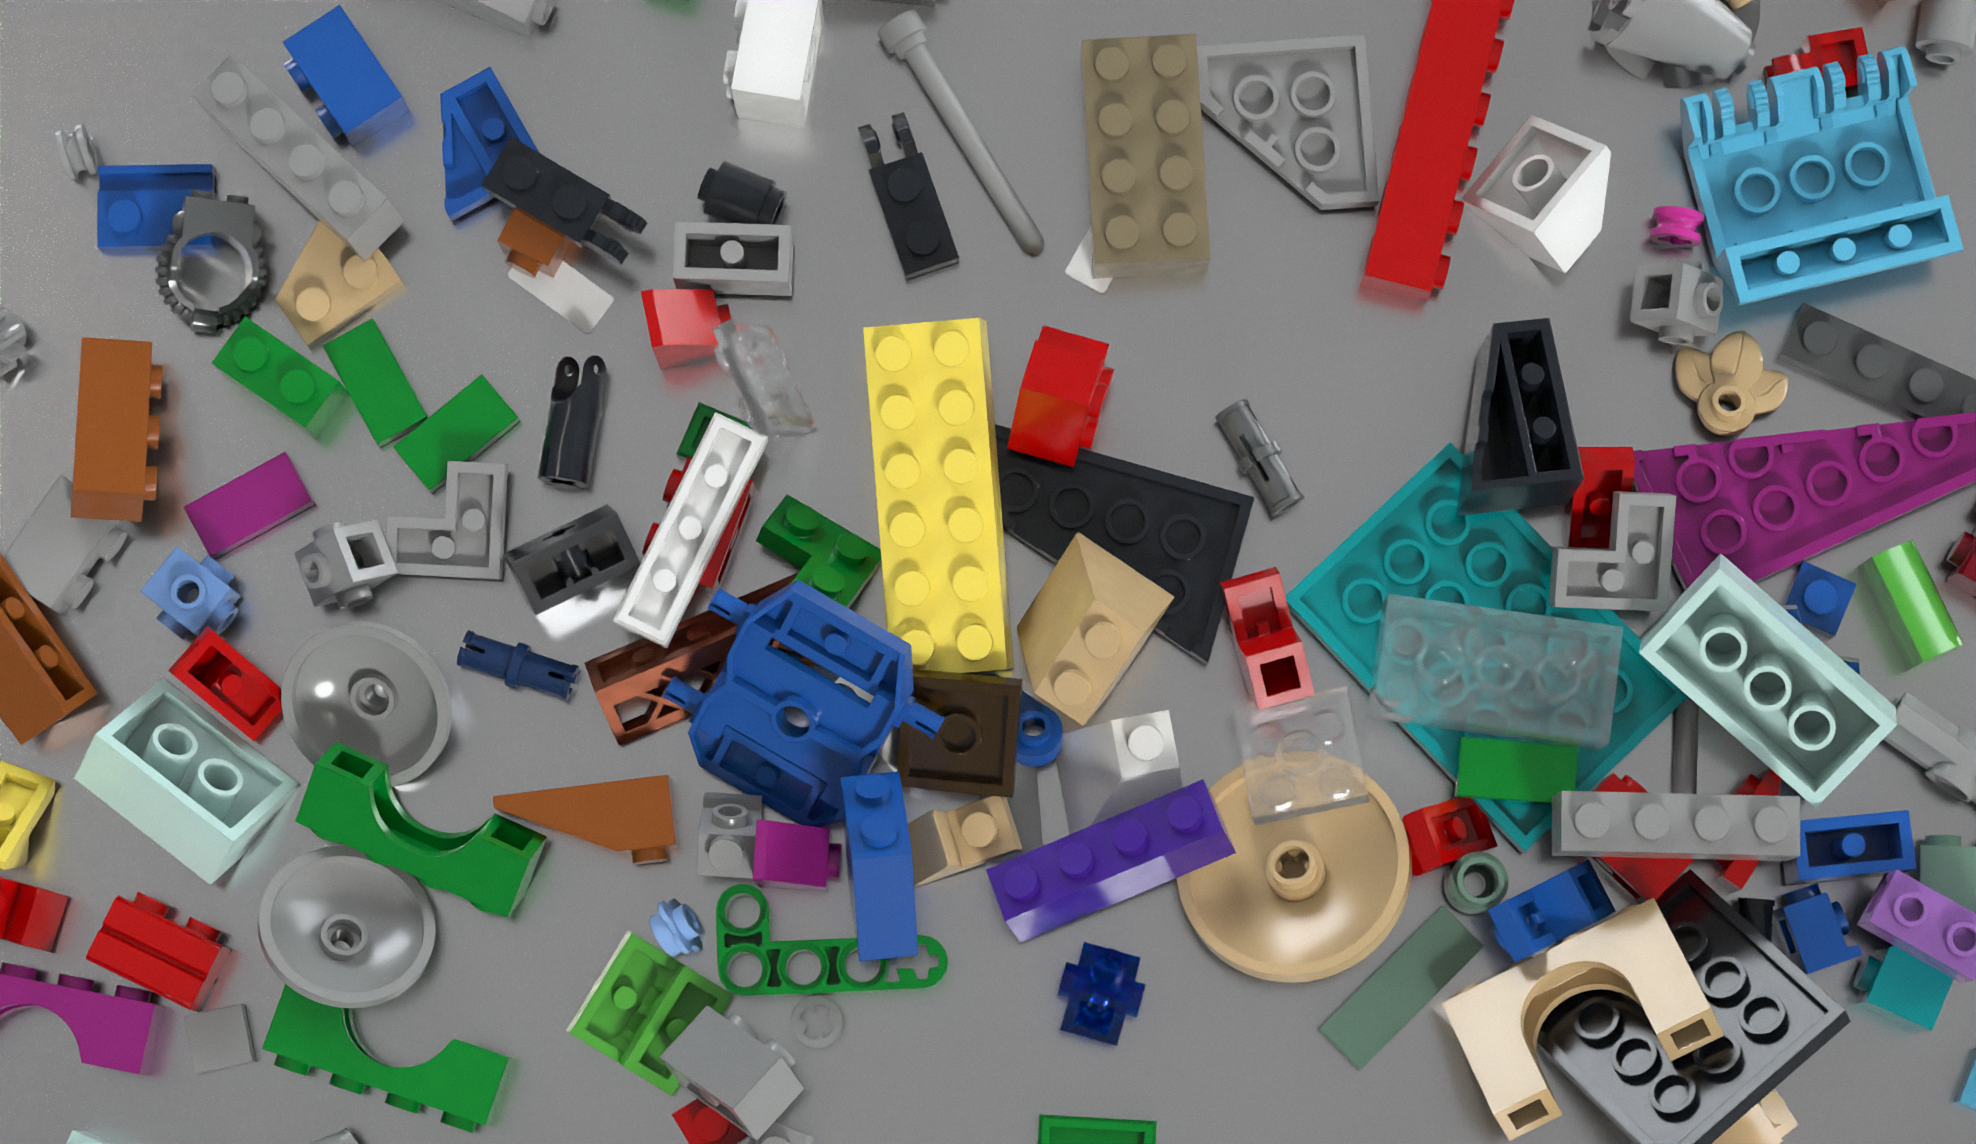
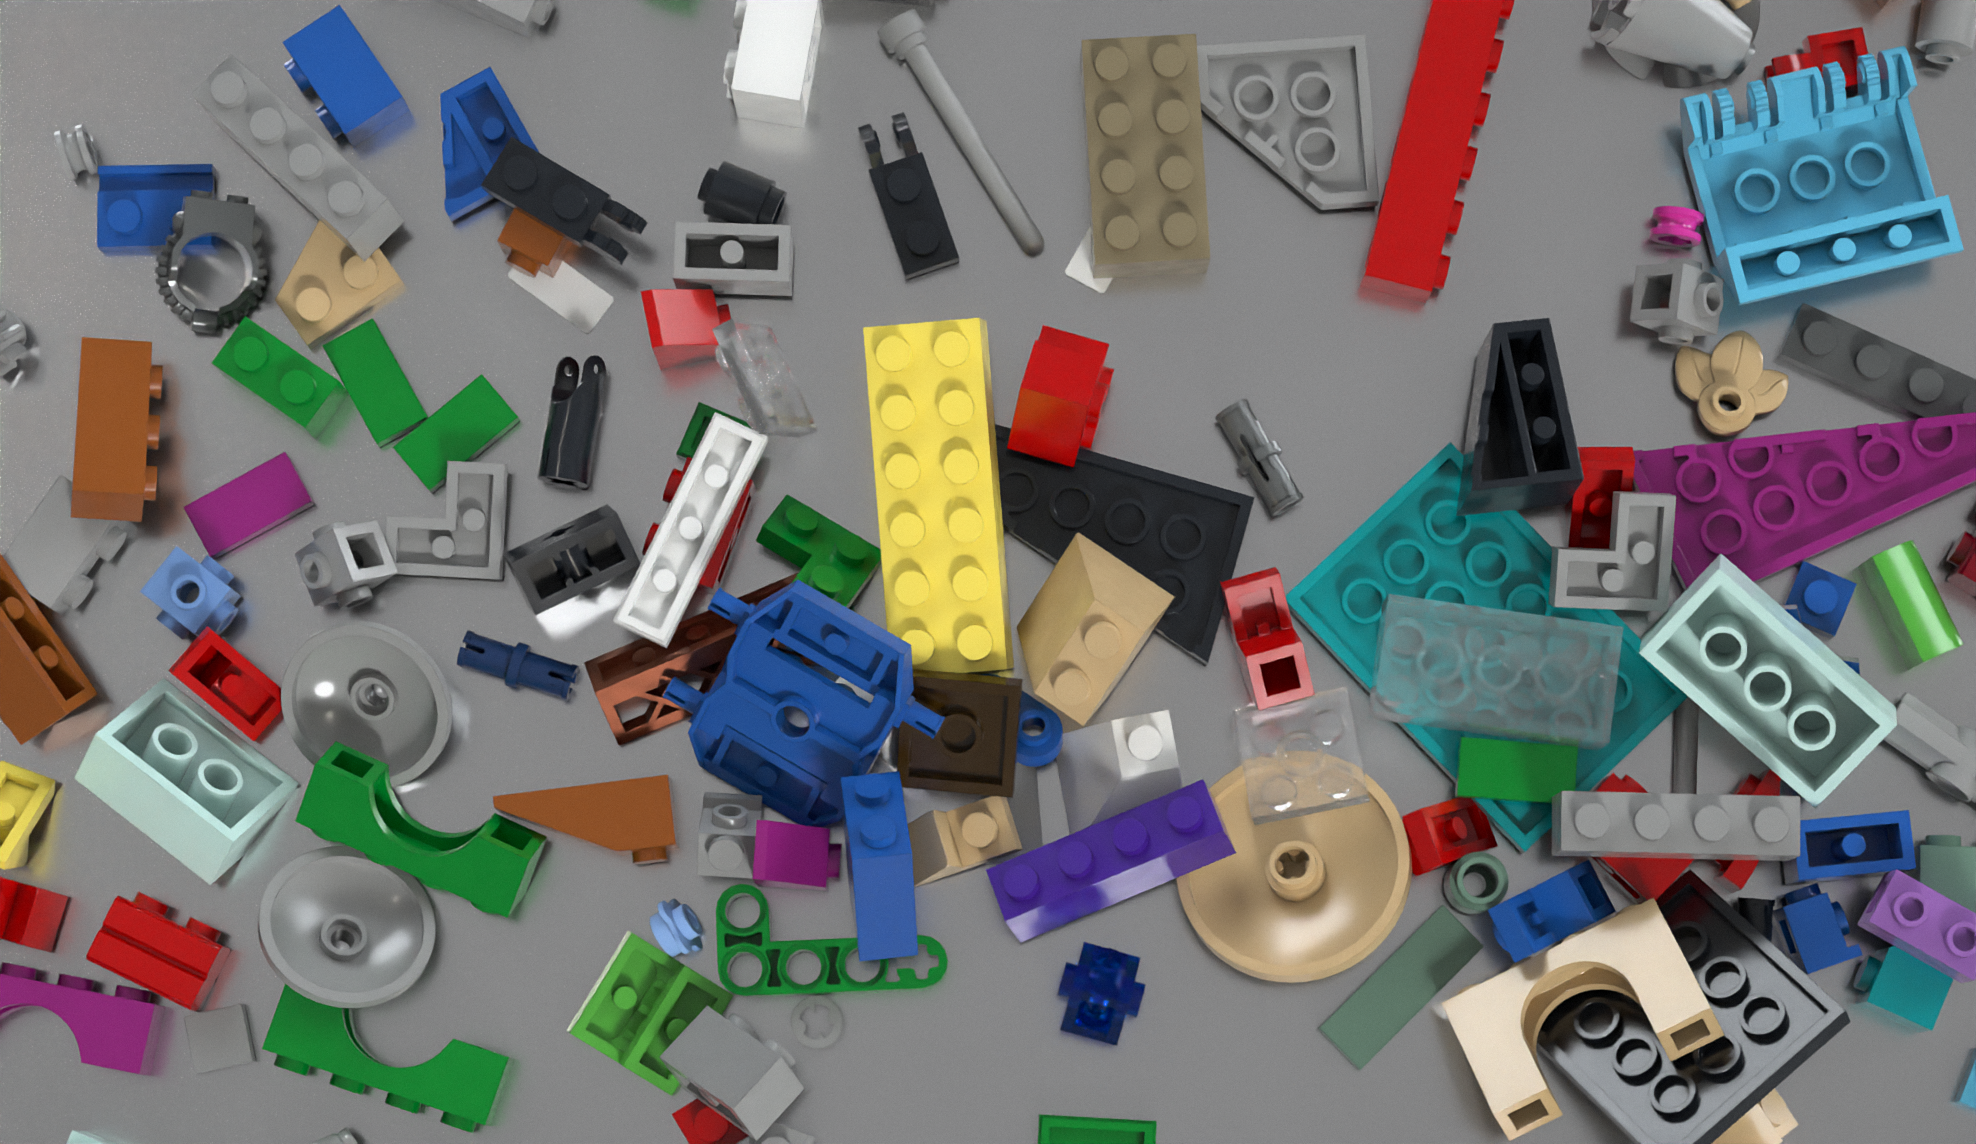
(1545, 192): white slope -> none

